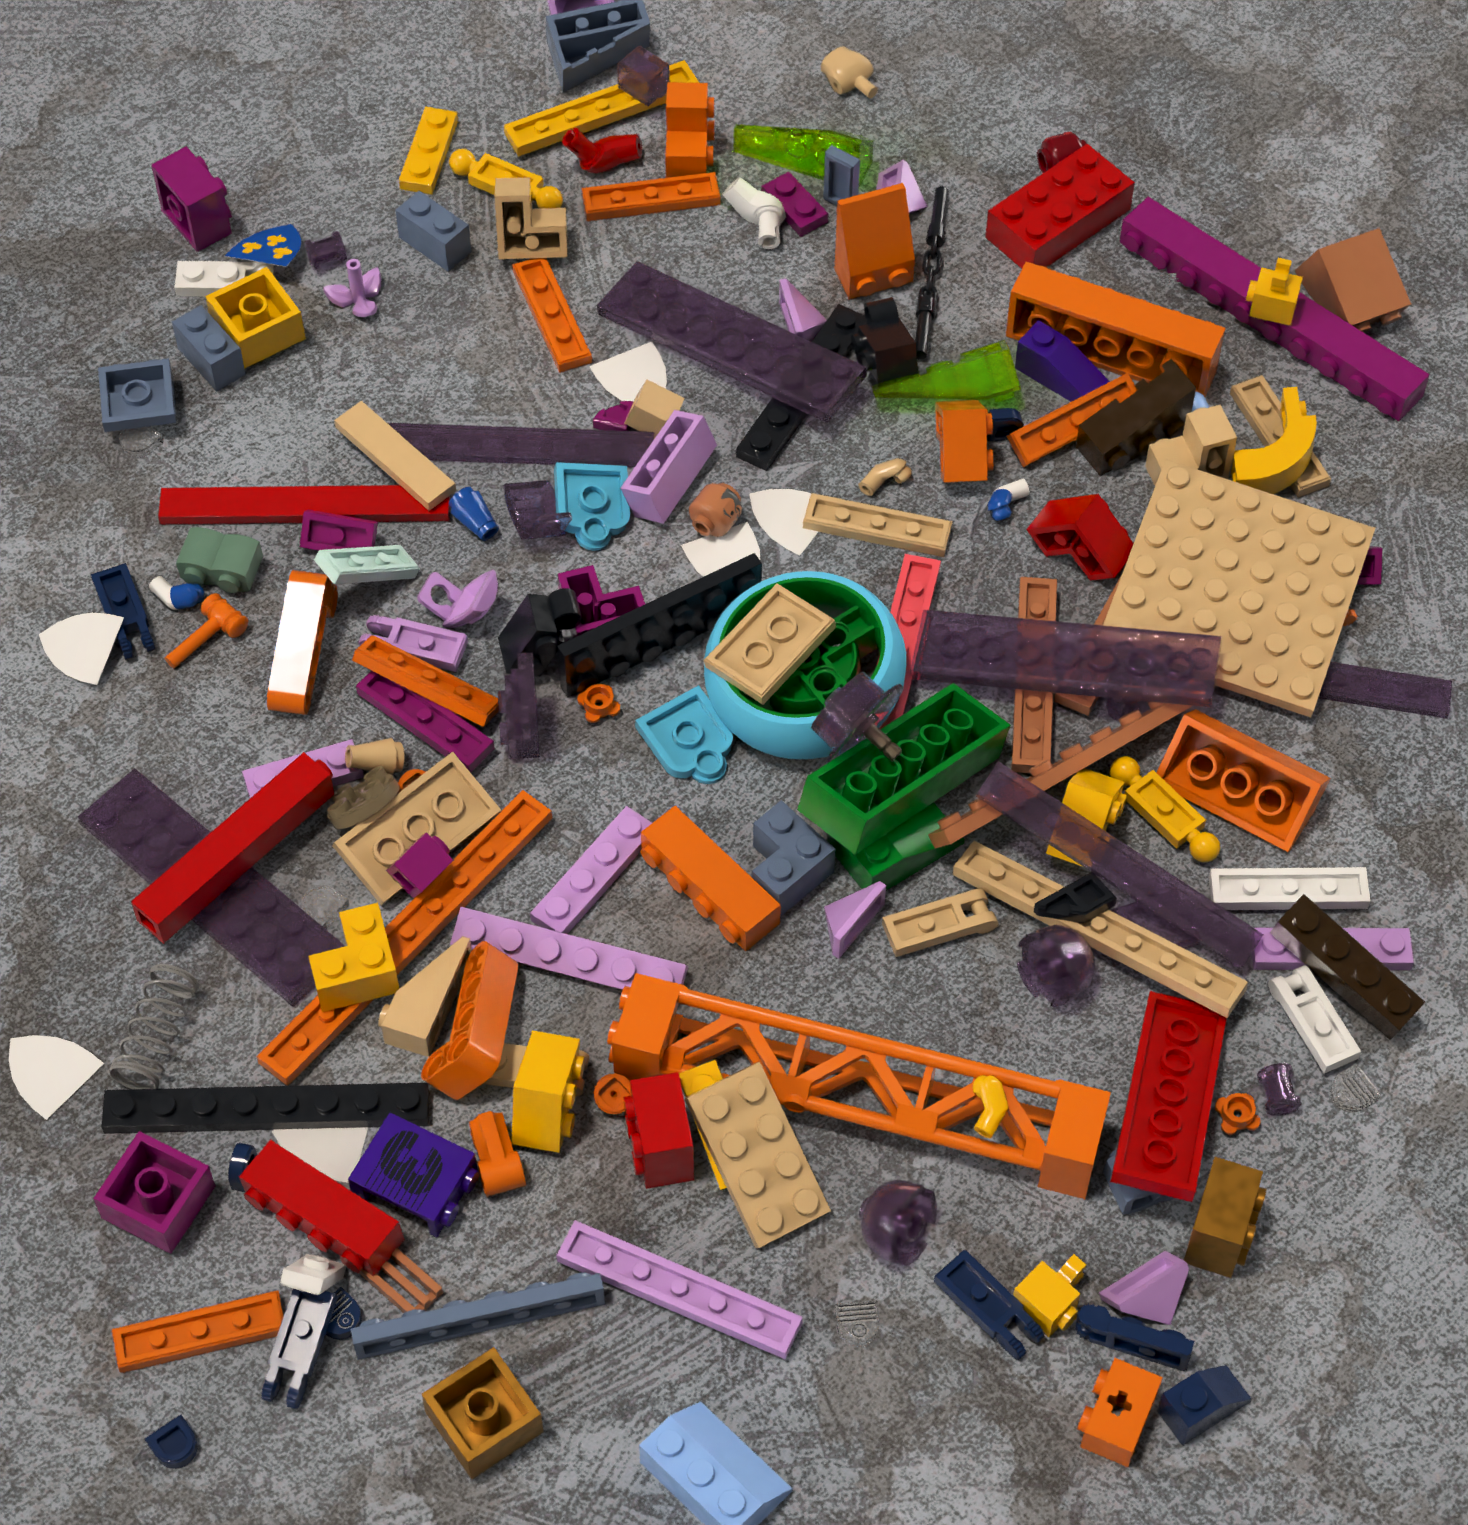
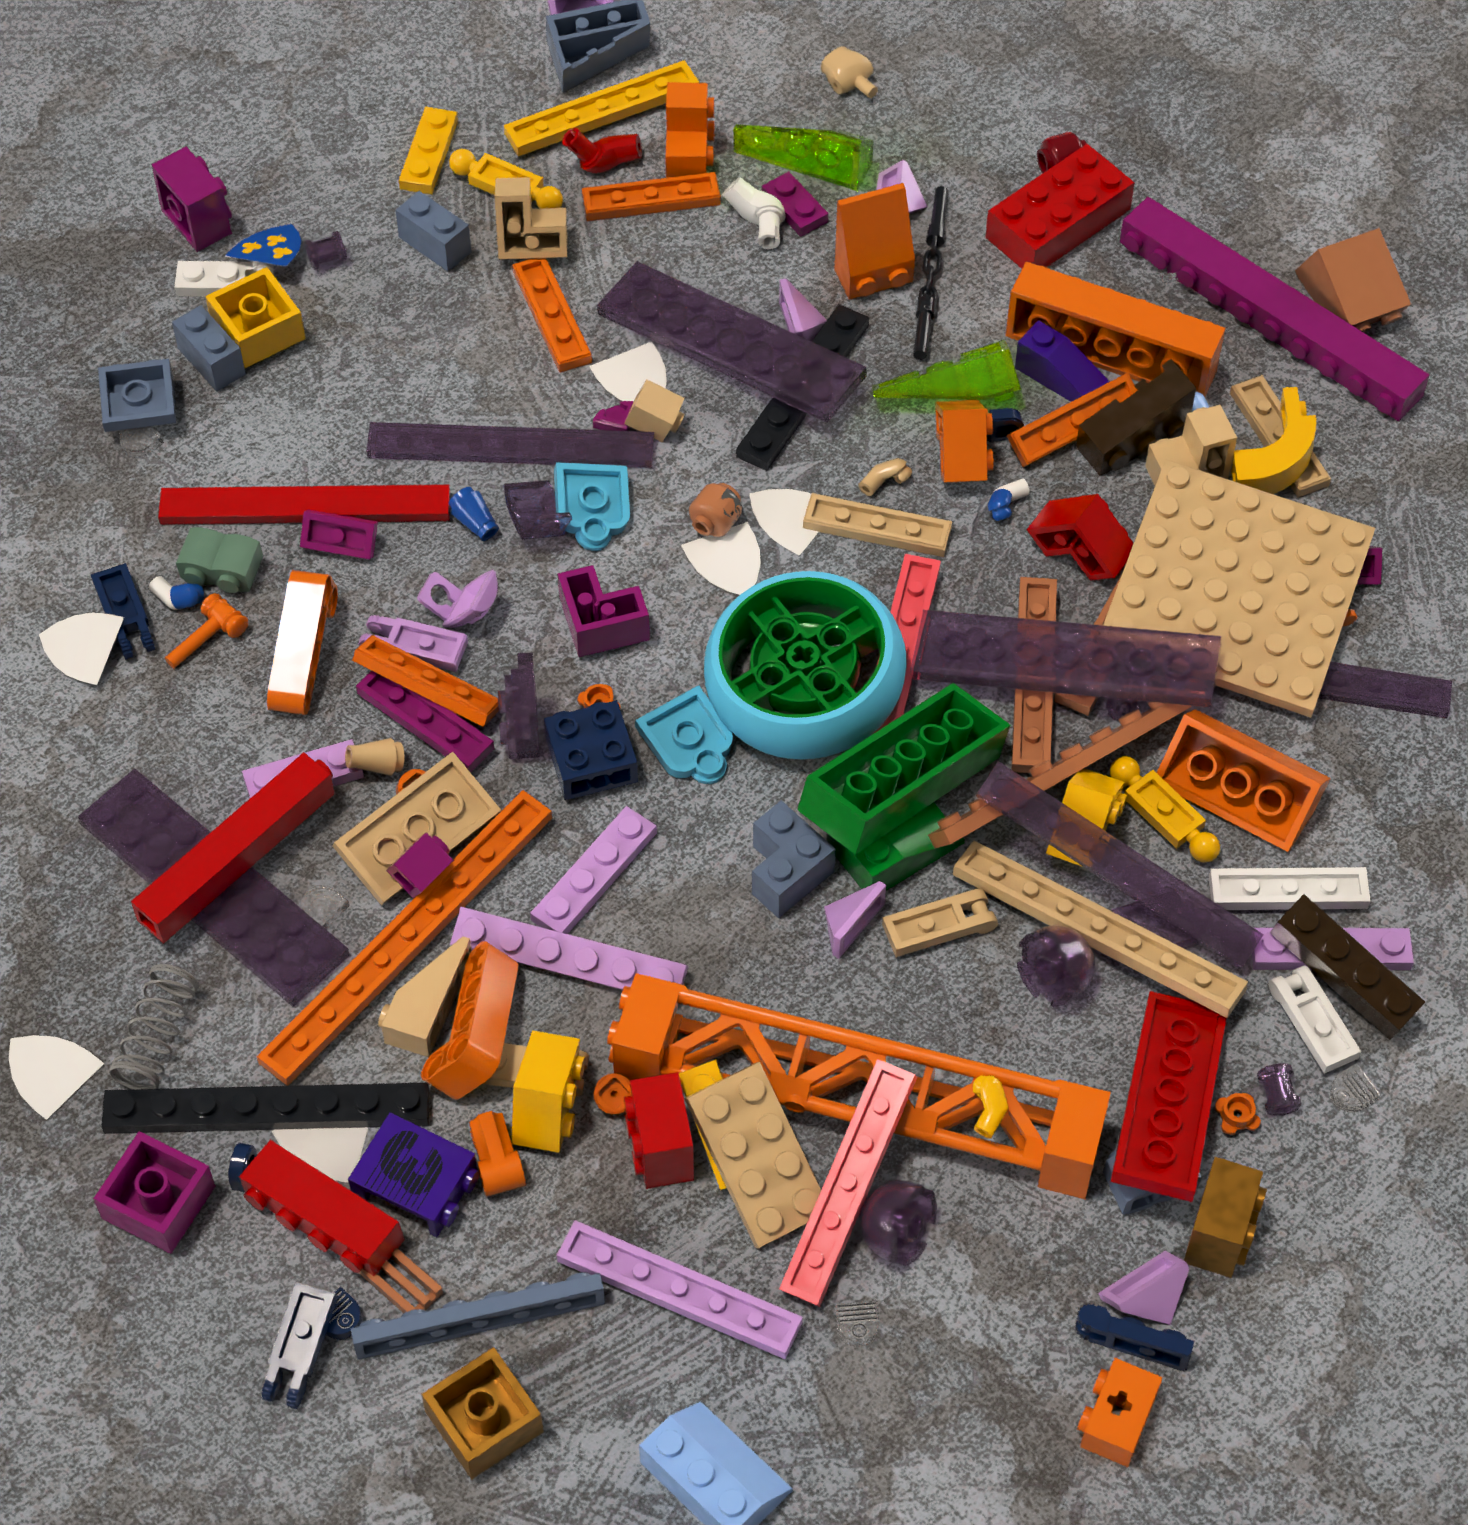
(173, 1443): dark blue tile -> none
(198, 1331): orange tile -> none
(312, 1274): white plate -> none
(360, 288): lavender plant -> none
(360, 969): yellow brick -> none
(363, 800): dark tan tile -> none
(366, 564): light aqua tile -> none
(395, 455): tan tile -> none
(538, 628): black hinge -> none
(591, 749): none -> dark blue brick
(643, 75): brick -> none
(653, 627): black plate -> none
(668, 466): lavender brick -> none
(709, 878): orange brick -> none
(770, 643): tan tile -> none
(840, 175): sand blue tile -> none
(848, 1183): none -> coral plate
(854, 715): clear purple piece -> none
(885, 342): black hinge -> none
(987, 1302): dark blue hinge -> none
(1051, 1295): yellow brick -> none
(1077, 901): black tile -> none
(1201, 1402): dark blue slope -> none
(1275, 293): yellow brick -> none

